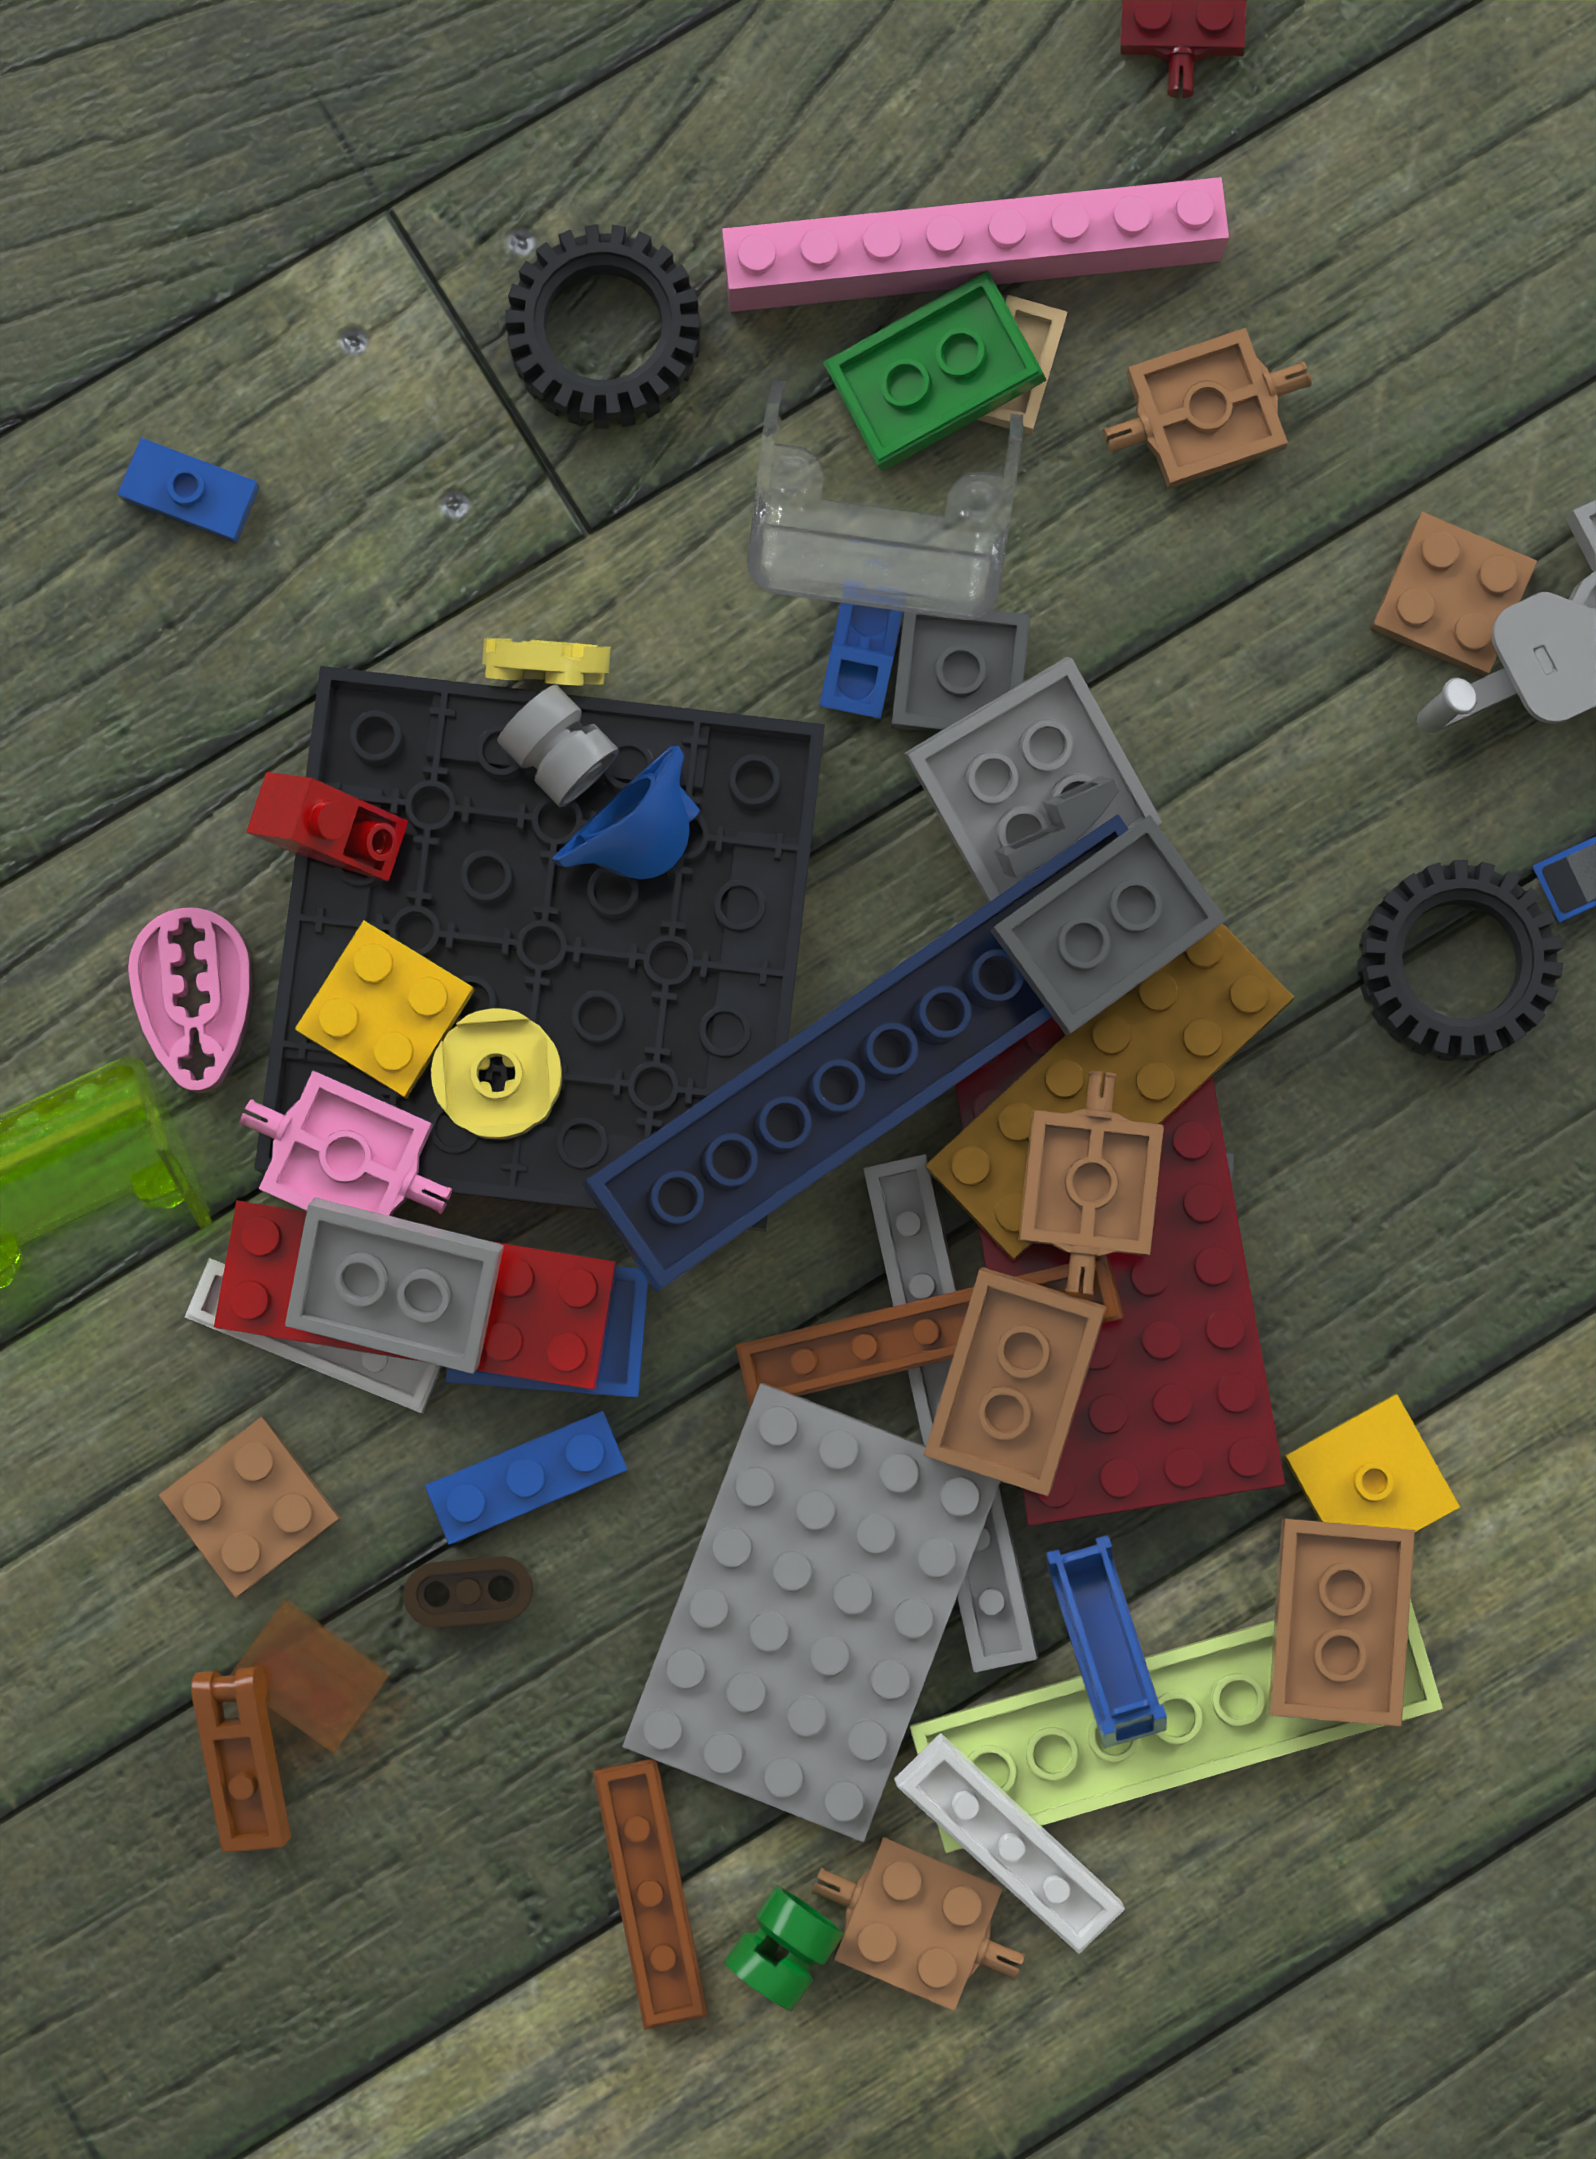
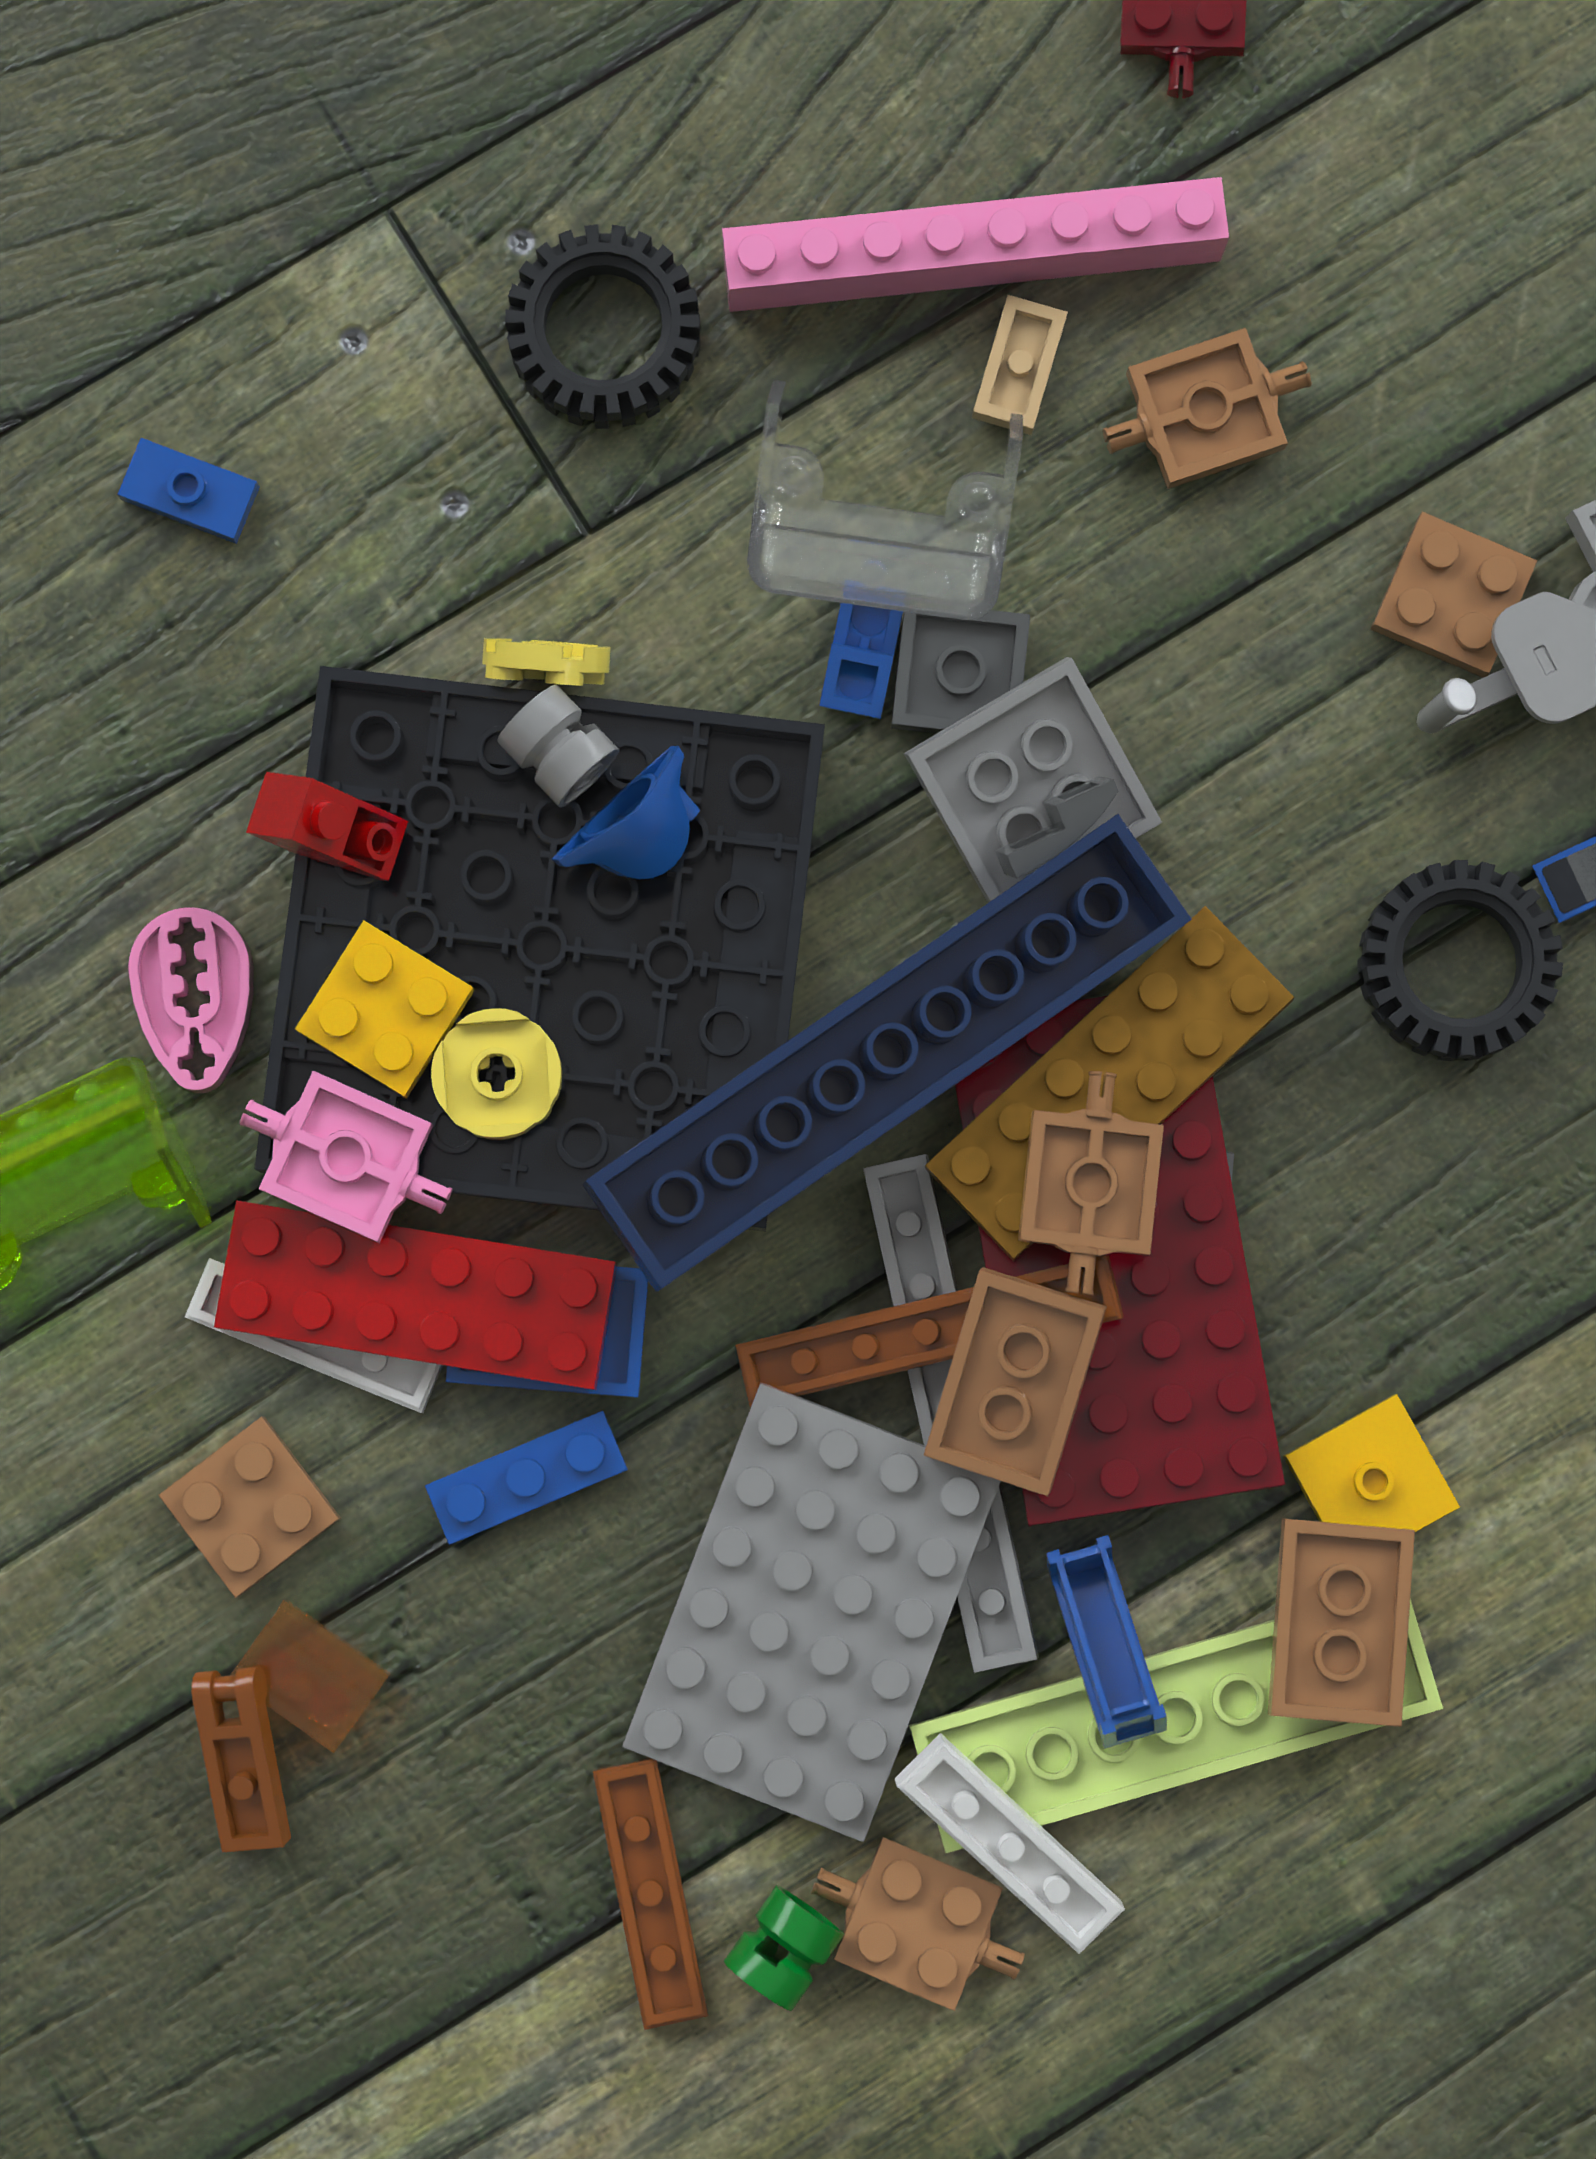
(394, 1285): light grey plate -> none
(469, 1591): dark brown plate -> none
(935, 371): green tile -> none
(1108, 925): dark grey plate -> none

